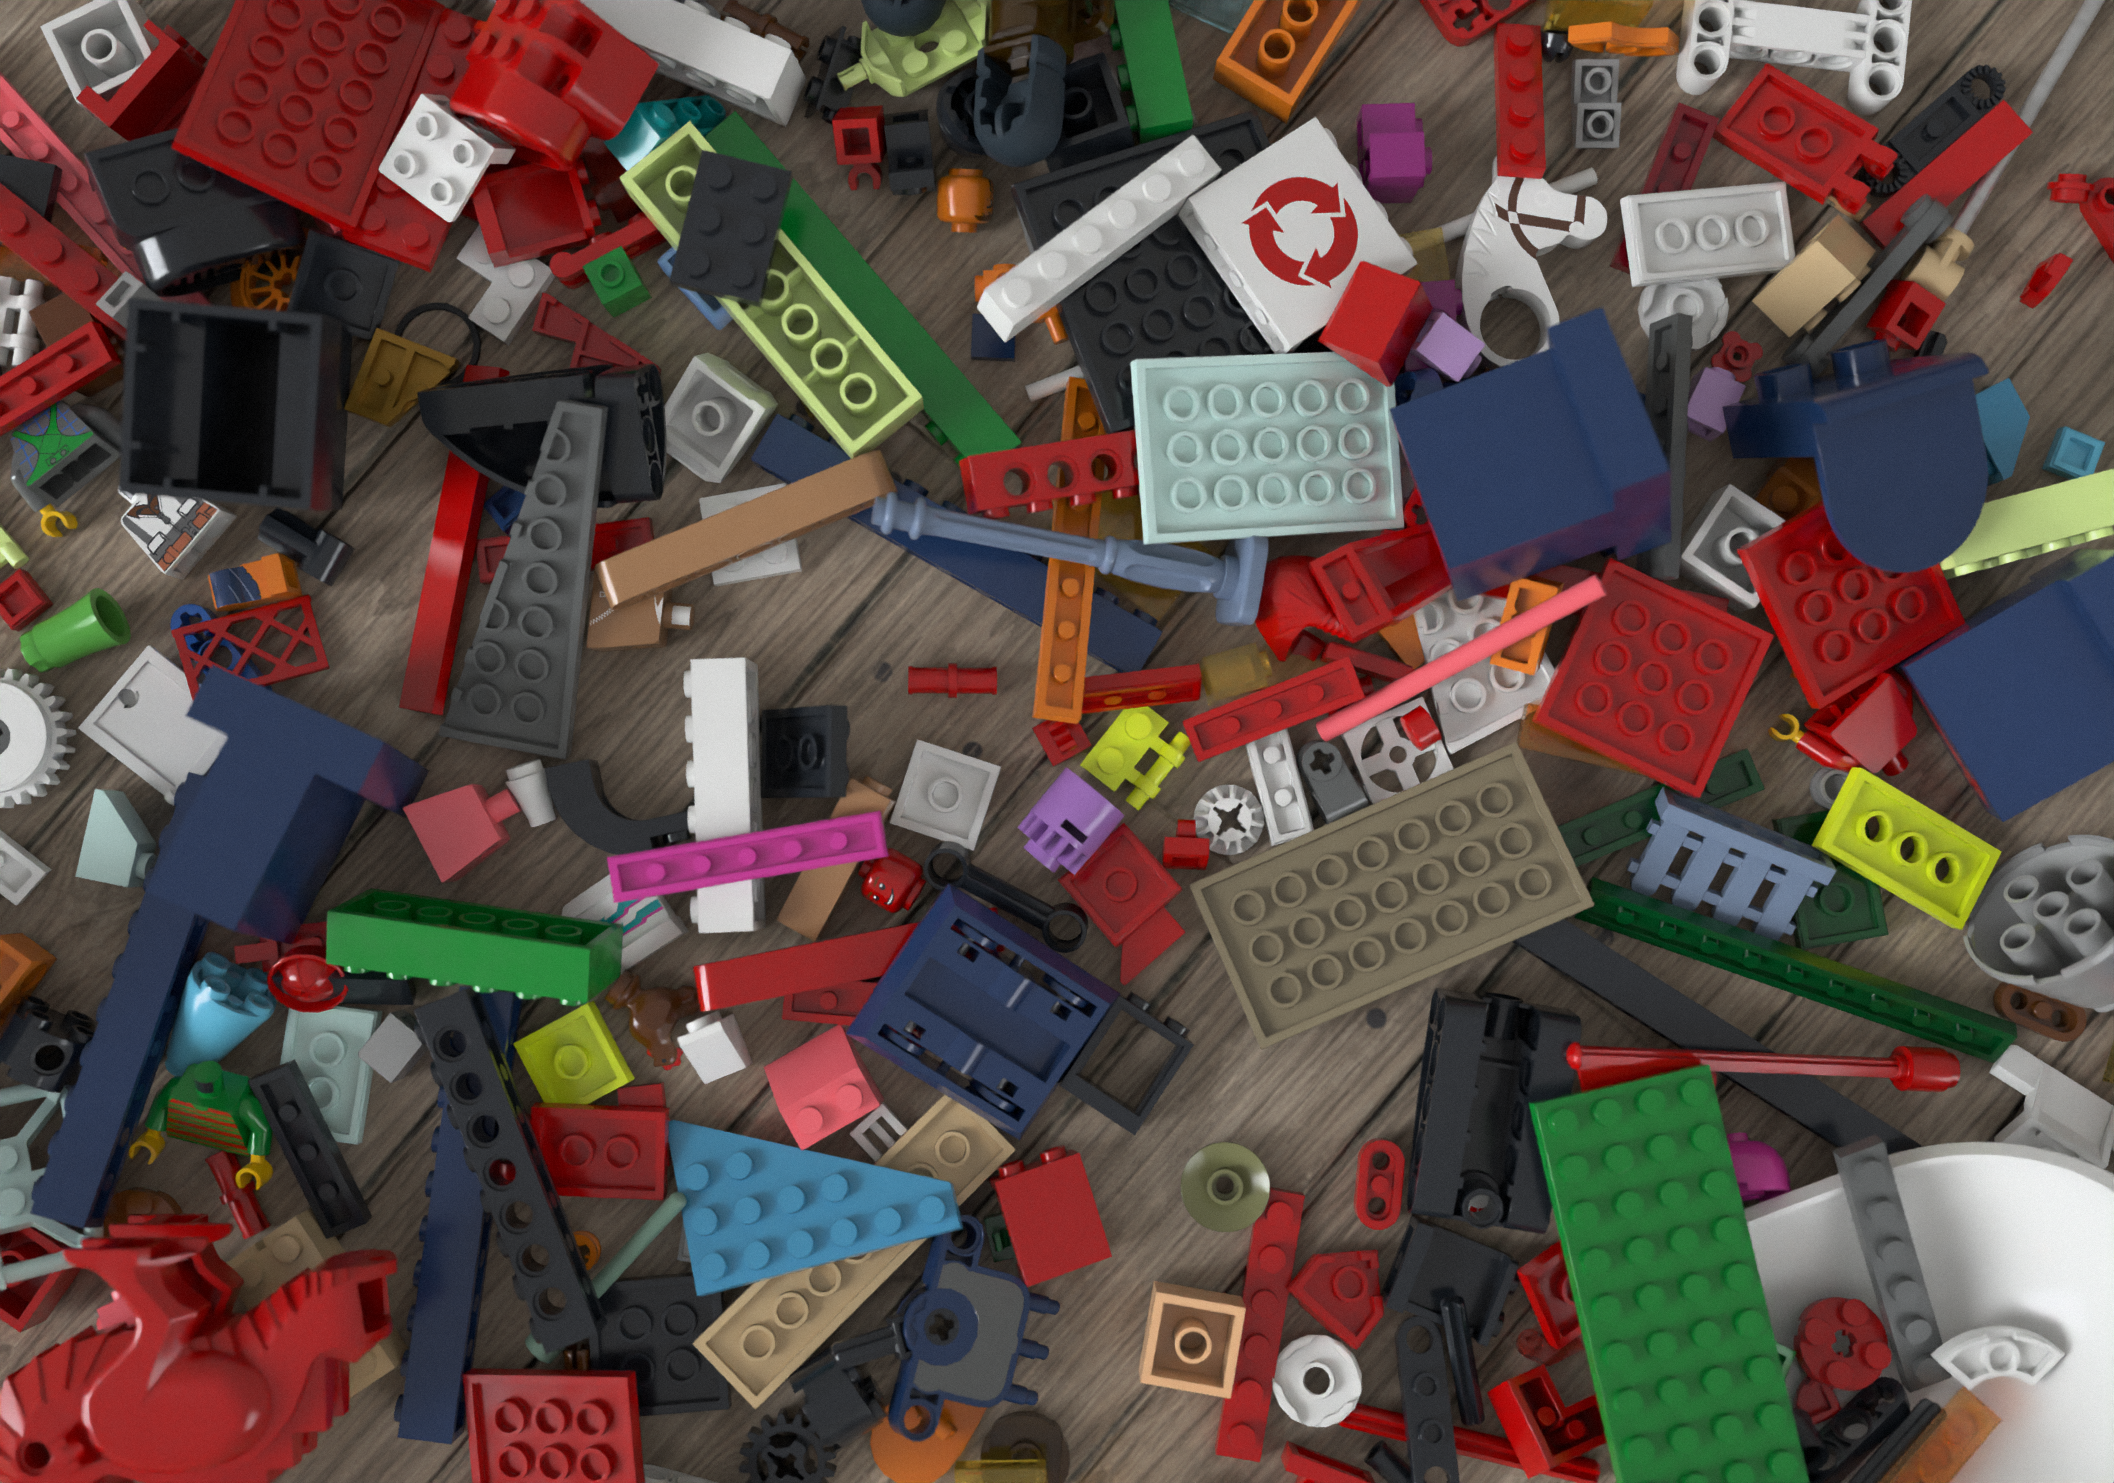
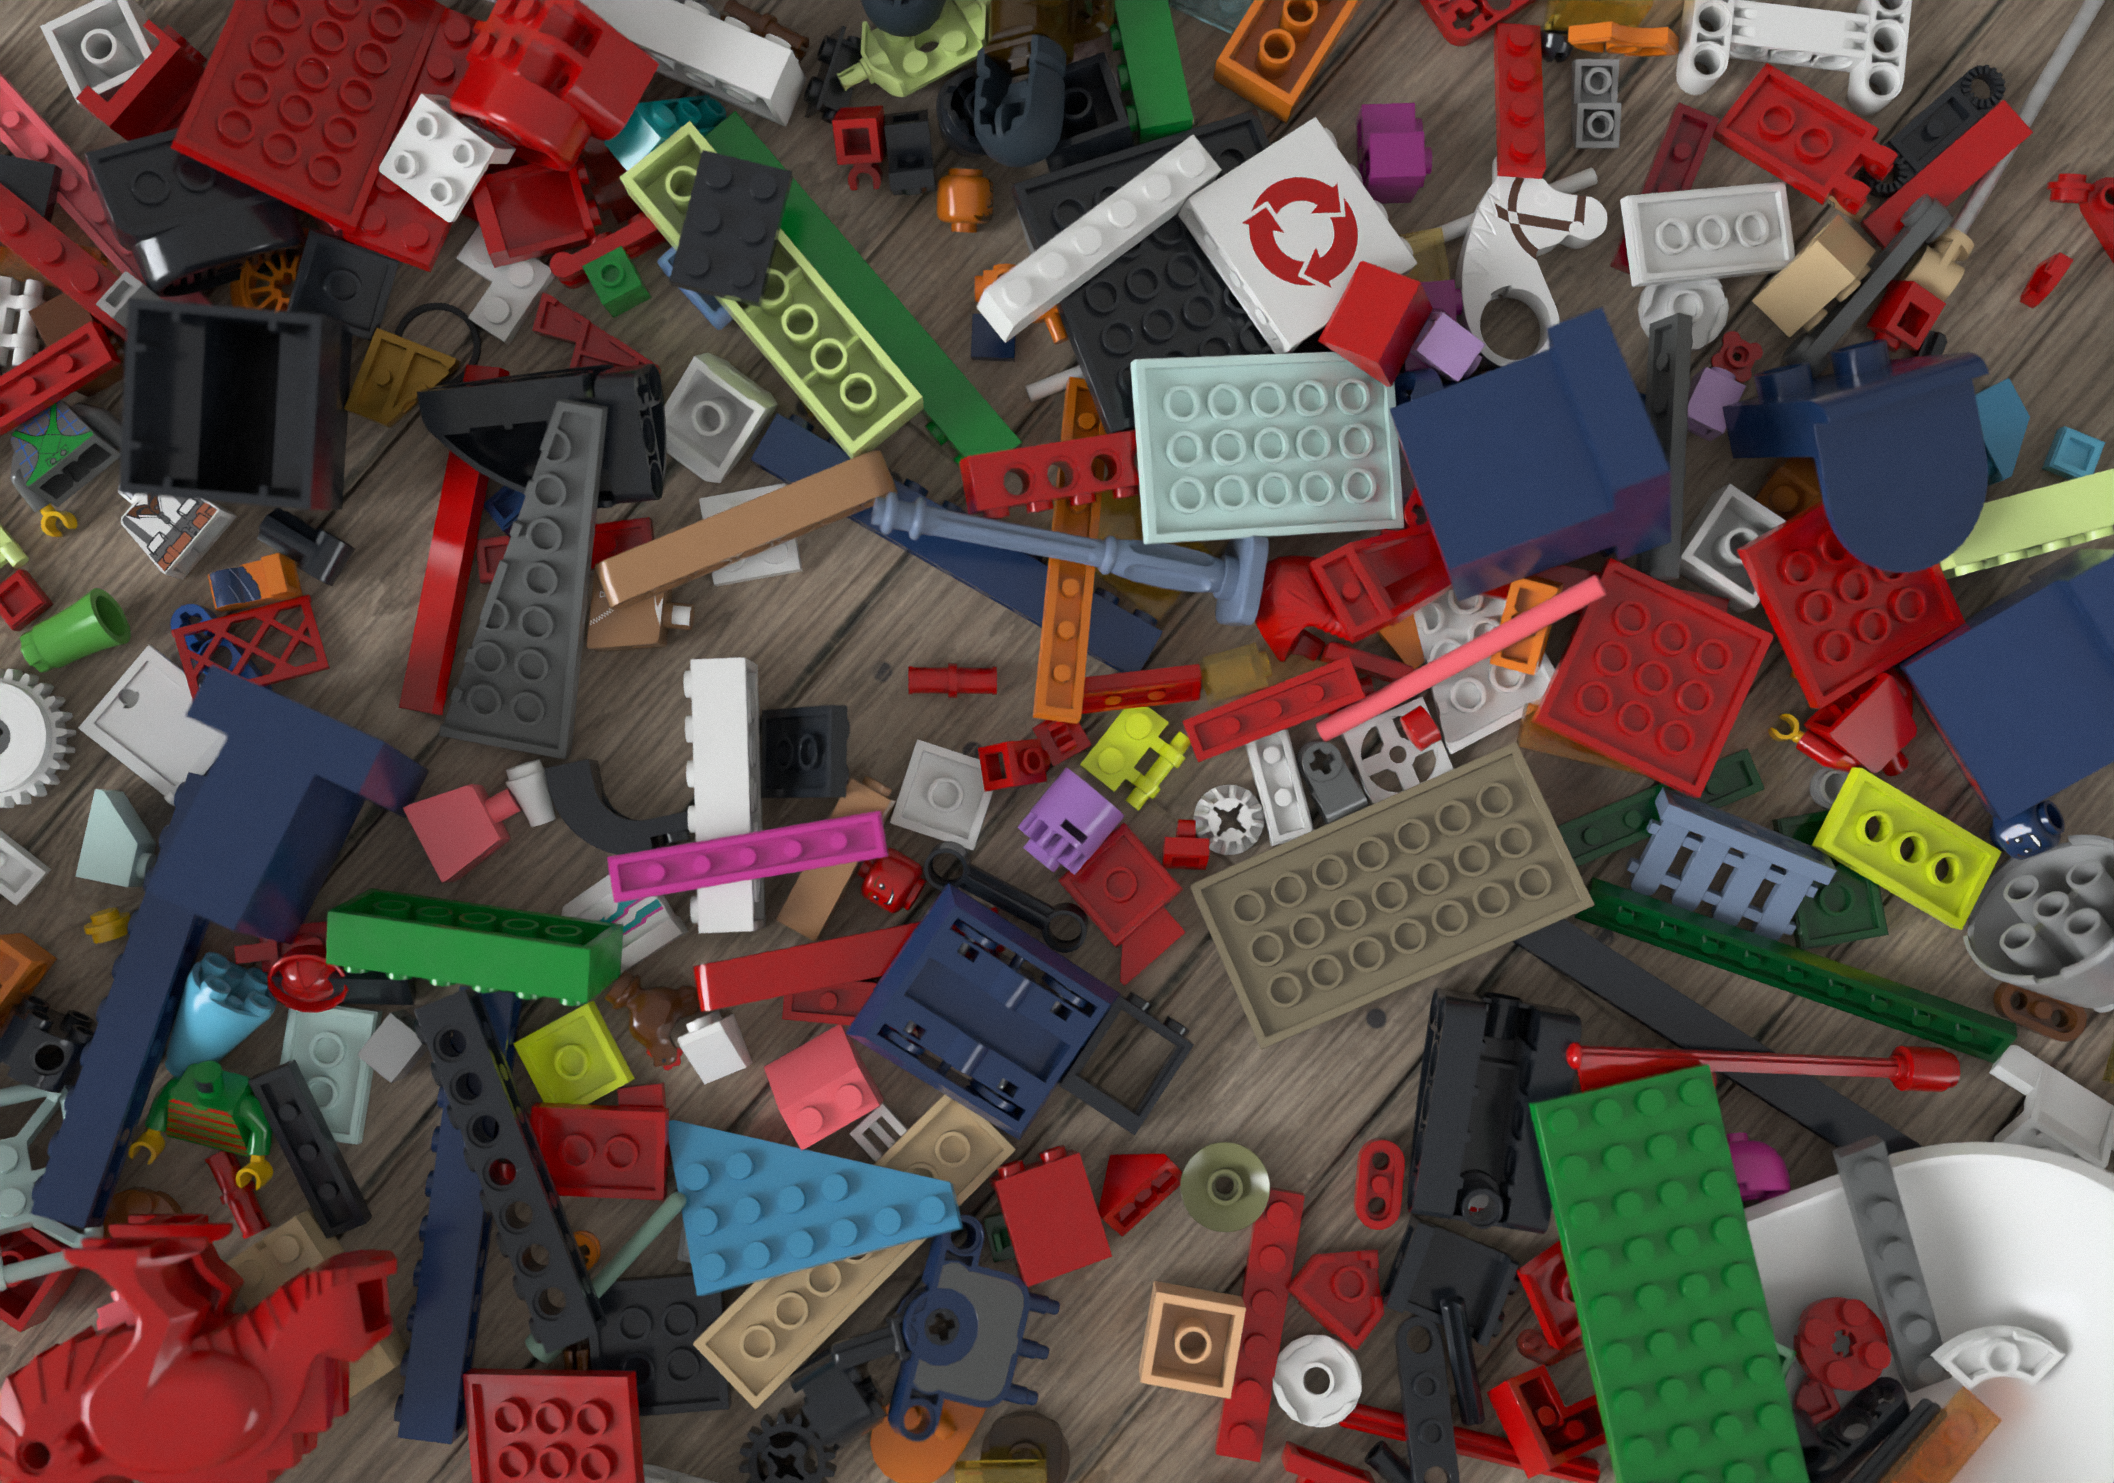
(107, 925): none -> yellow plate
(1023, 761): none -> red brick
(1135, 1187): none -> red slope
(2029, 831): none -> dark blue head

